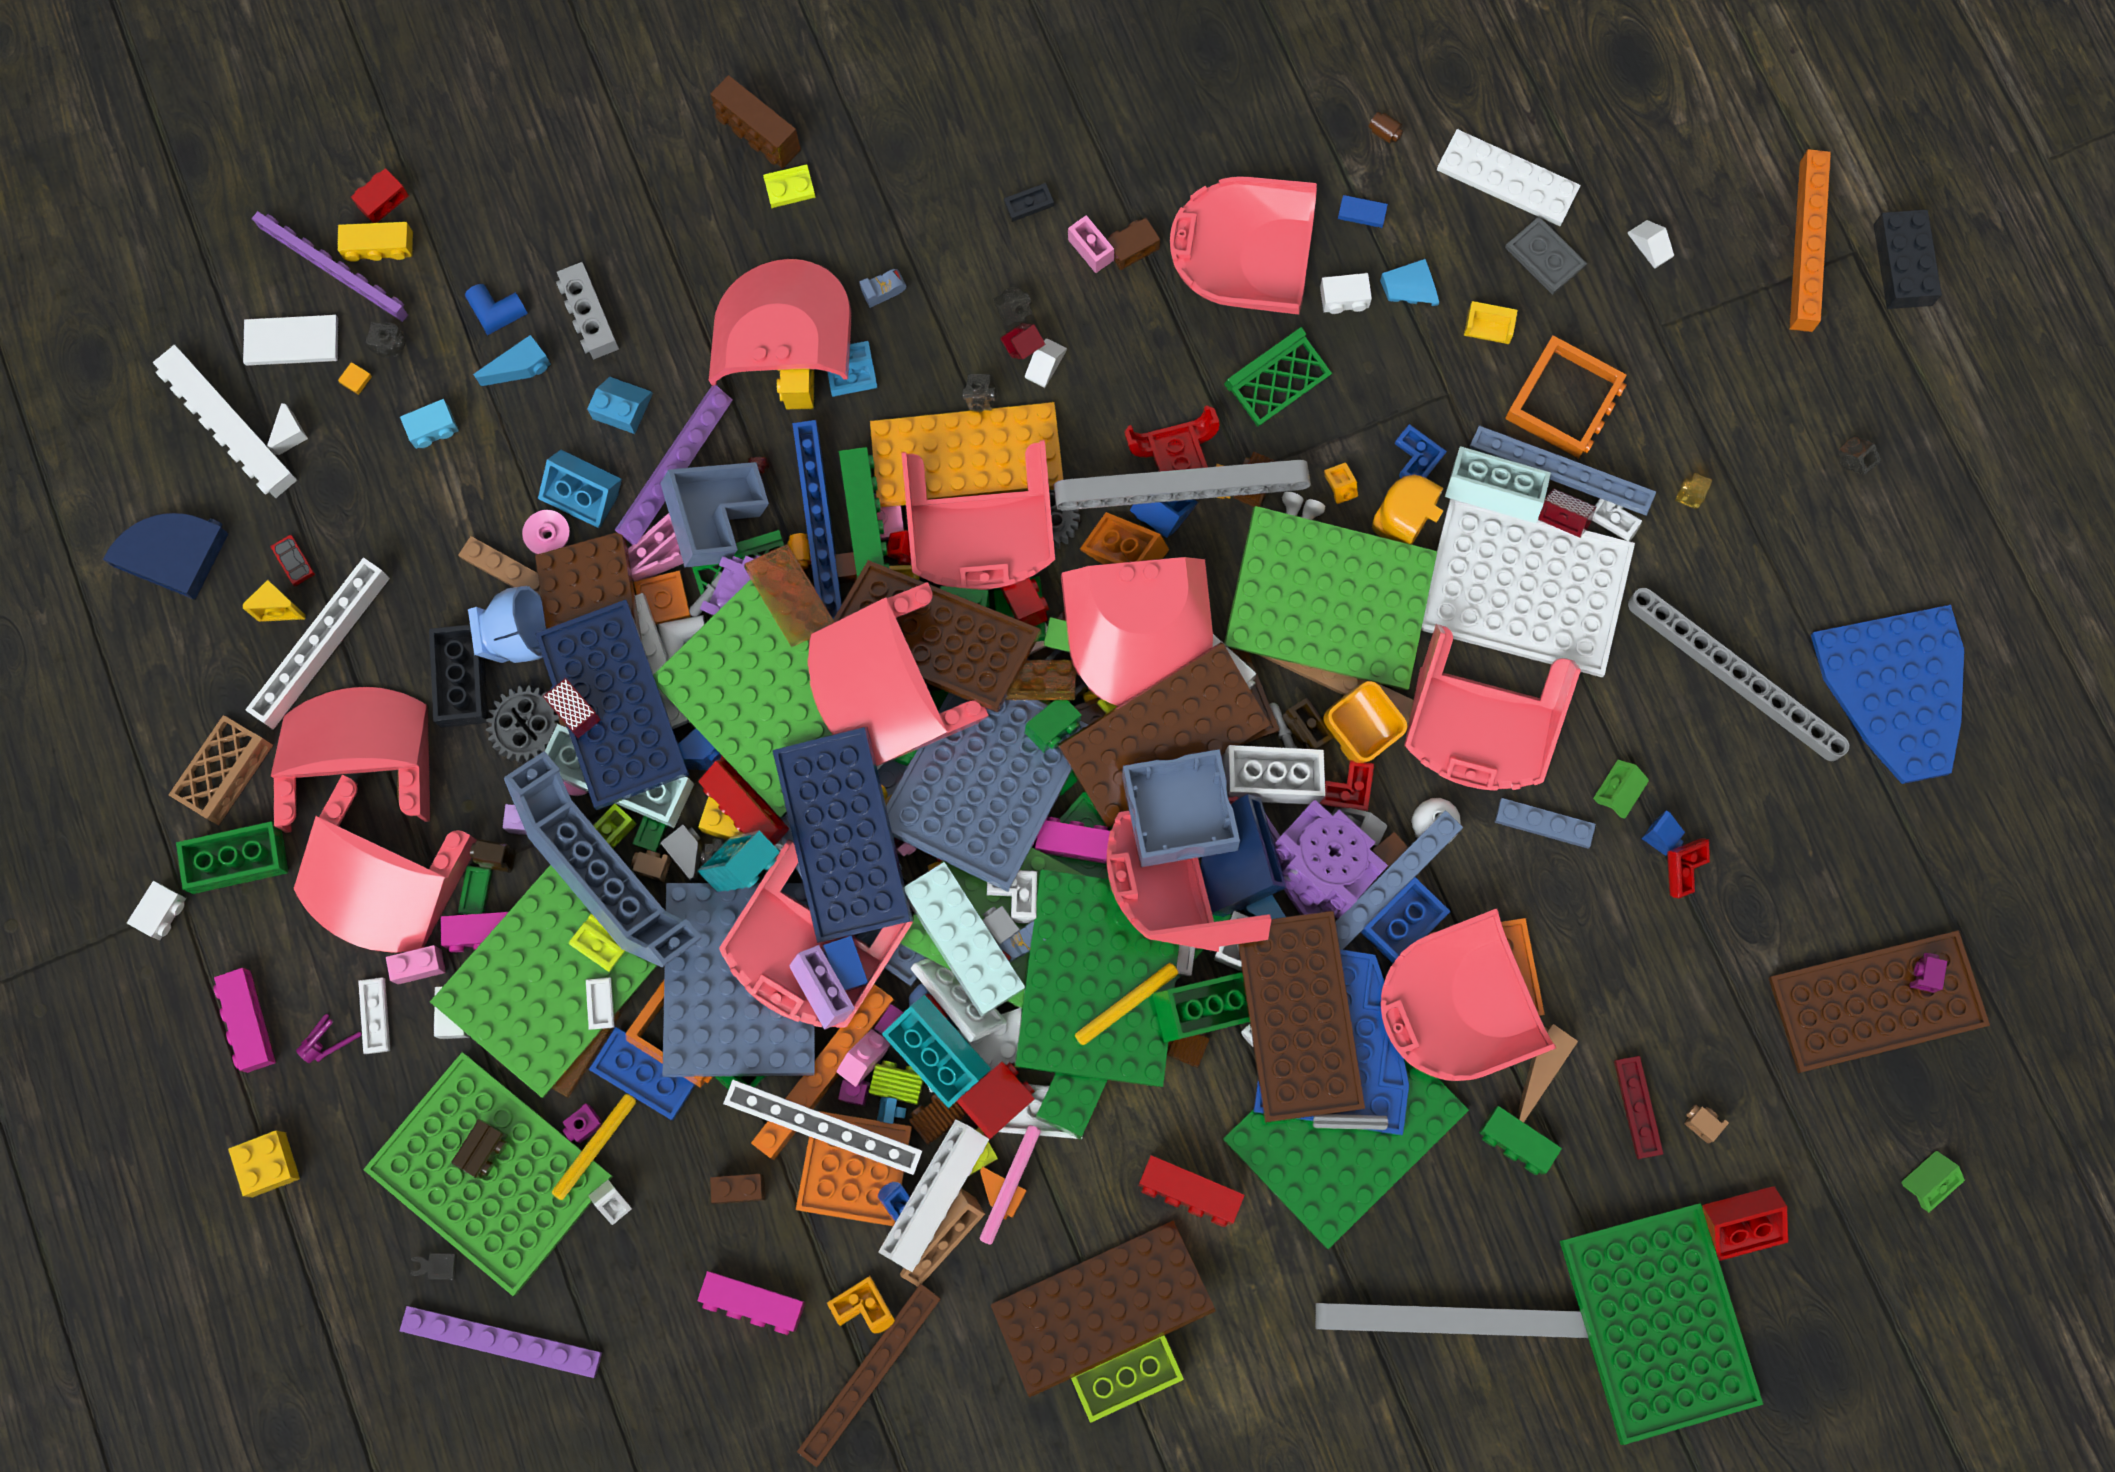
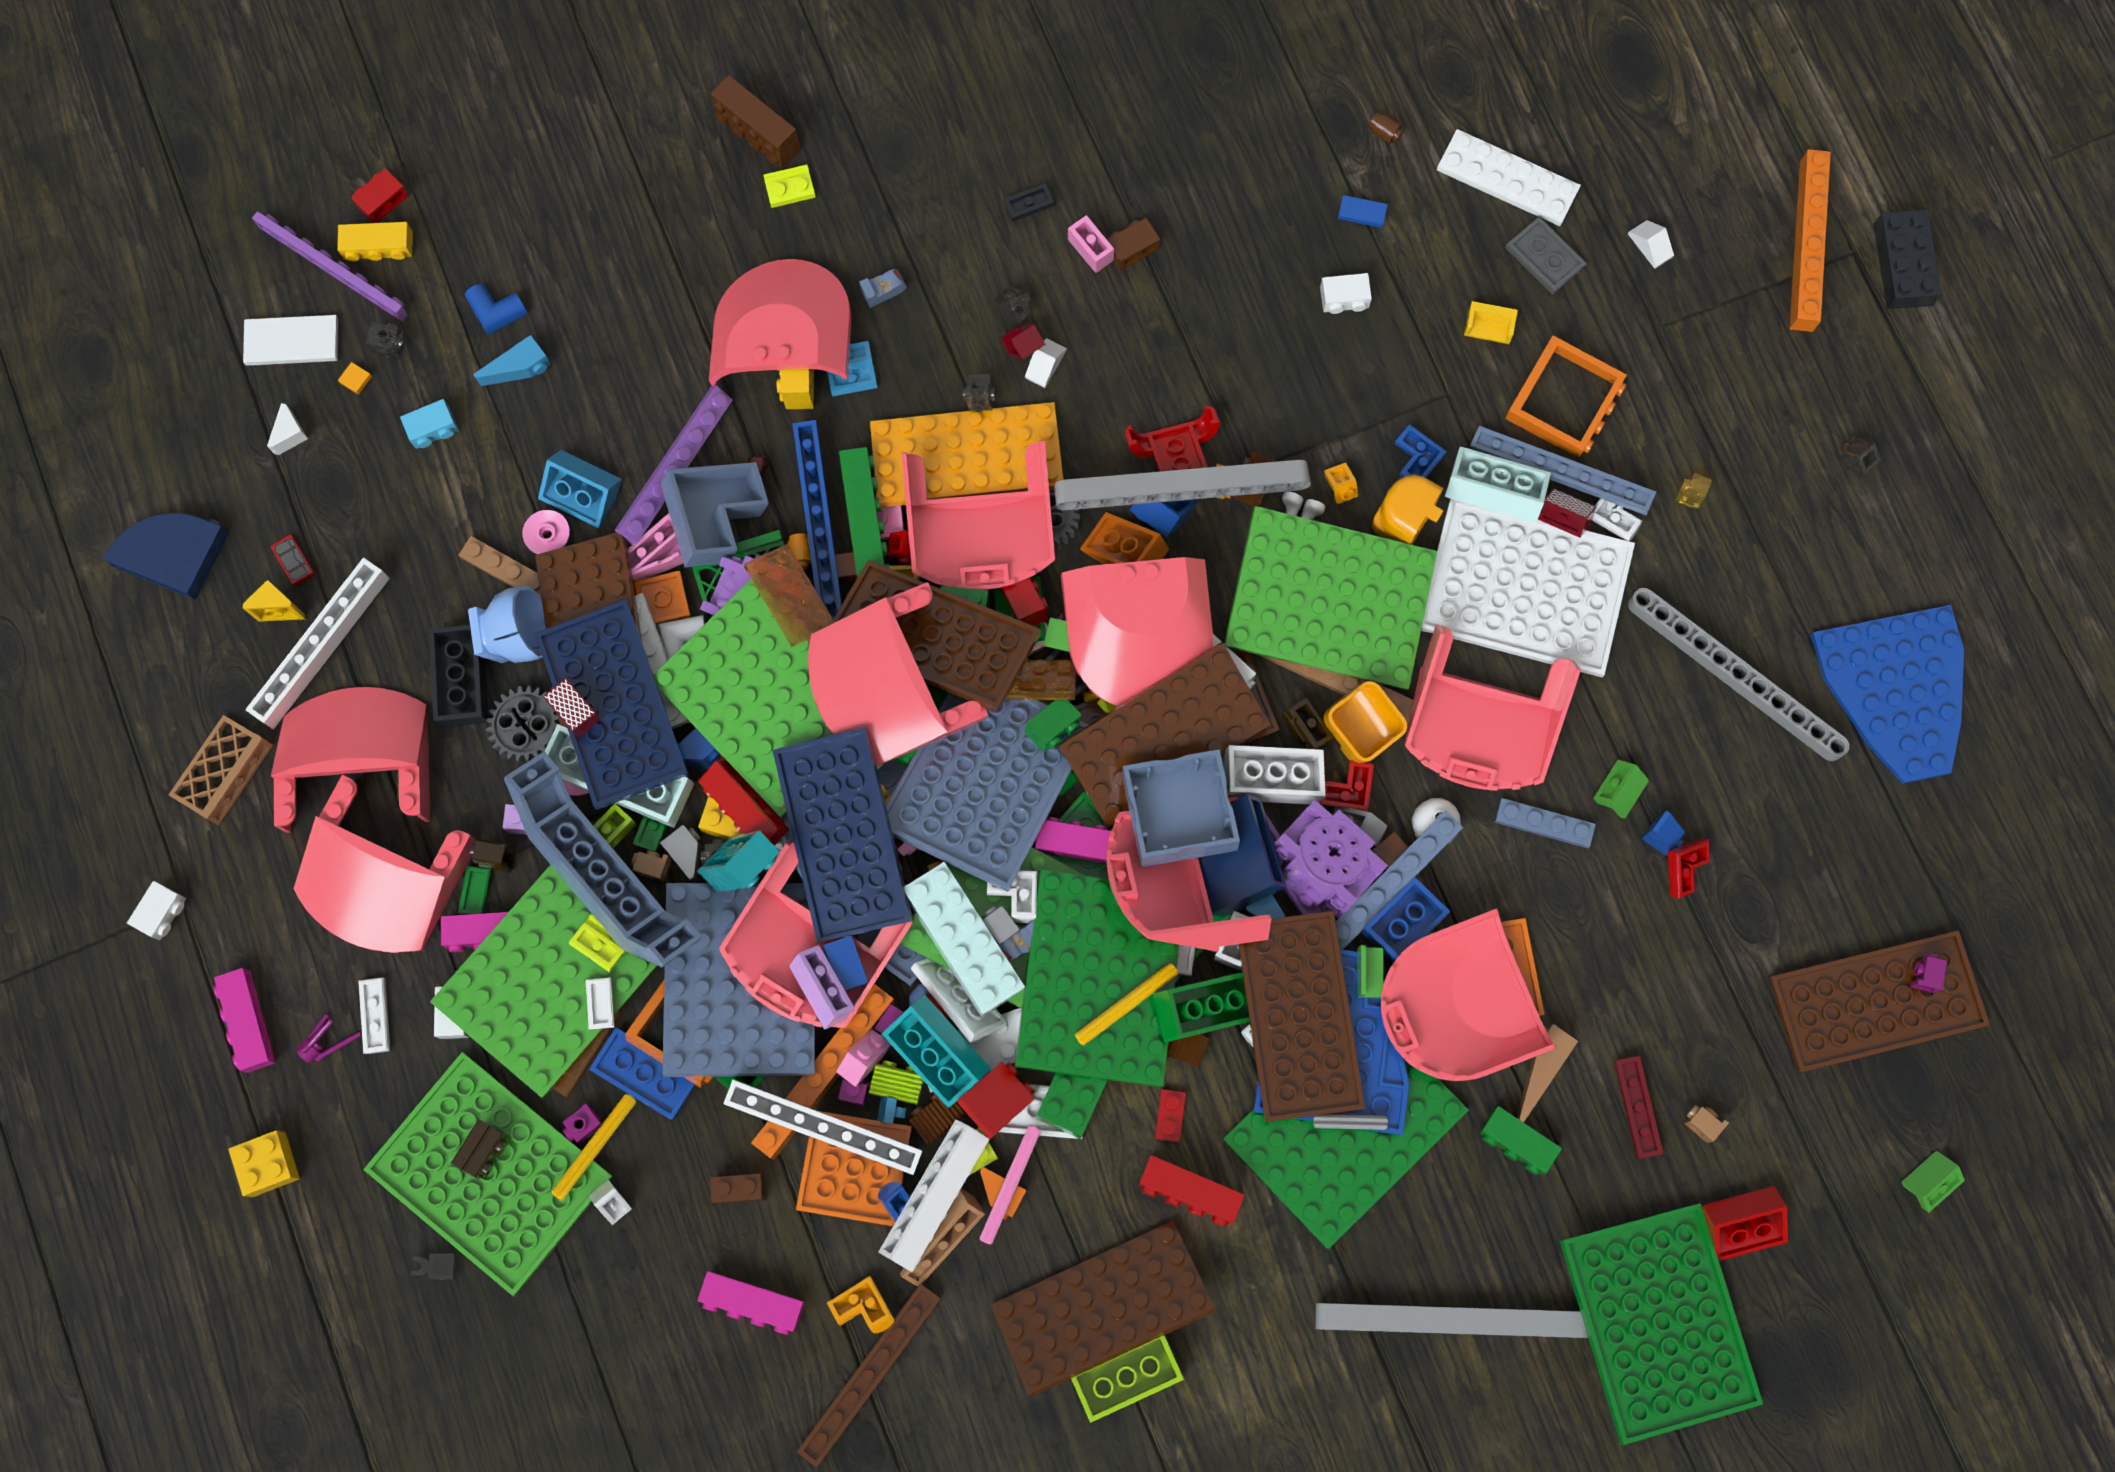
(226, 423): white brick -> none
(231, 857): green brick -> none
(415, 964): bright pink brick -> none
(501, 1341): medium lavender plate -> none
(577, 278): light grey brick -> none
(619, 404): dark azure slope -> none
(706, 596): light grey piece -> none
(1170, 1116): none -> red plate
(1246, 242): coral windscreen -> none
(1262, 365): green fence -> none
(1284, 733): light grey piece -> none
(1369, 972): none -> bright green panel
(1411, 284): dark azure slope -> none

